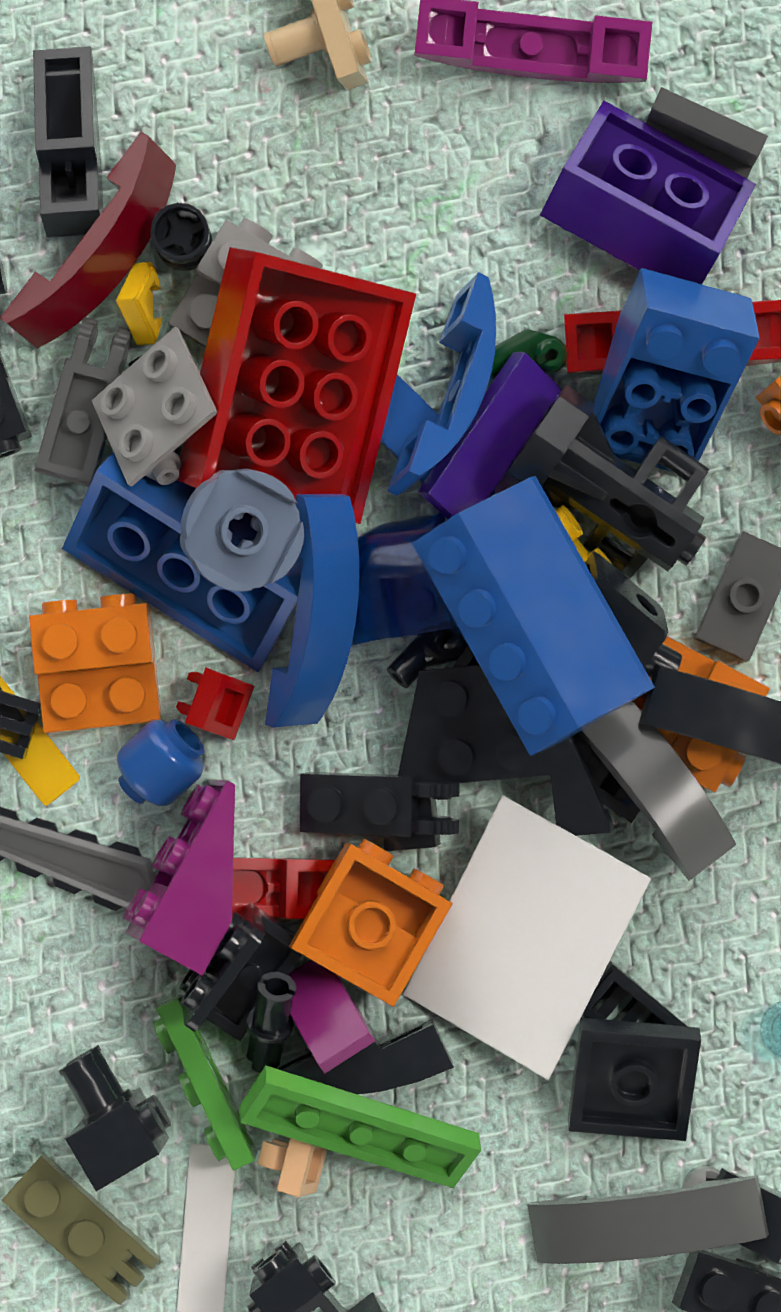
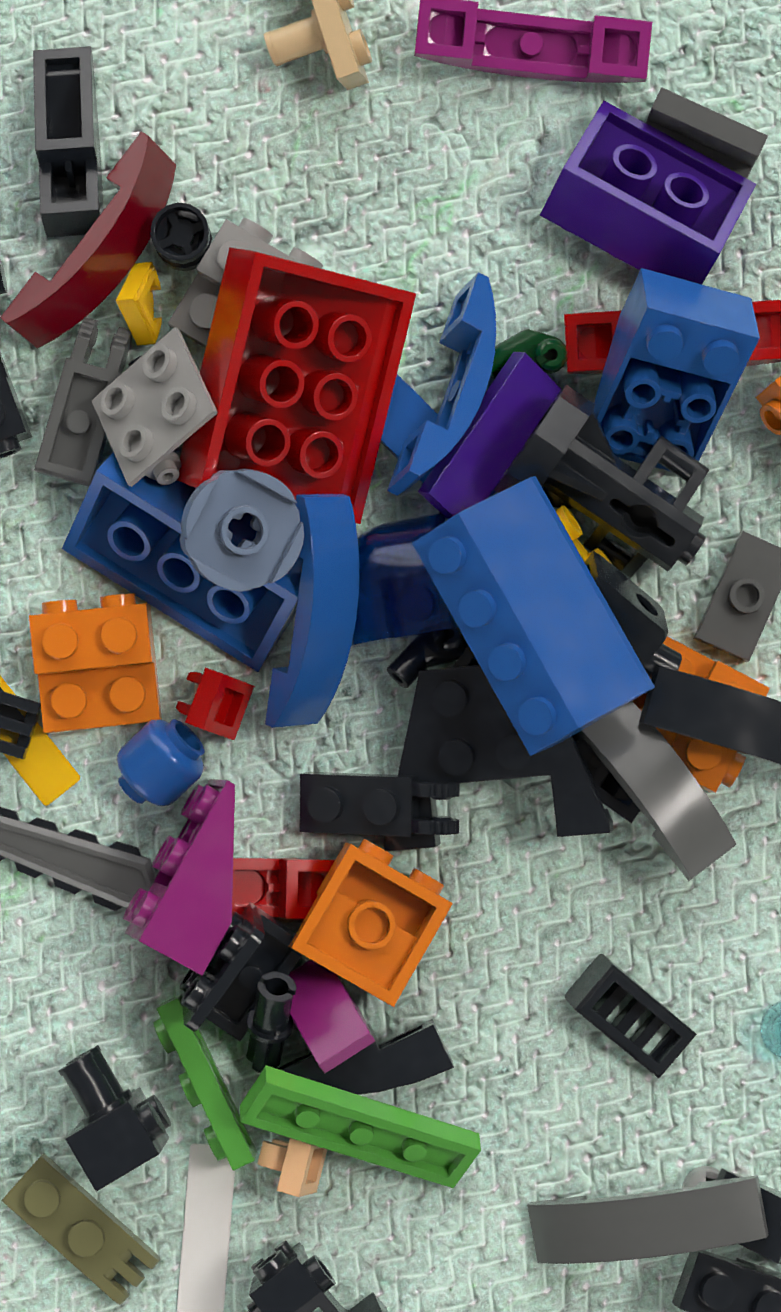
(527, 937): white sticker -> none
(634, 1079): black plate -> none

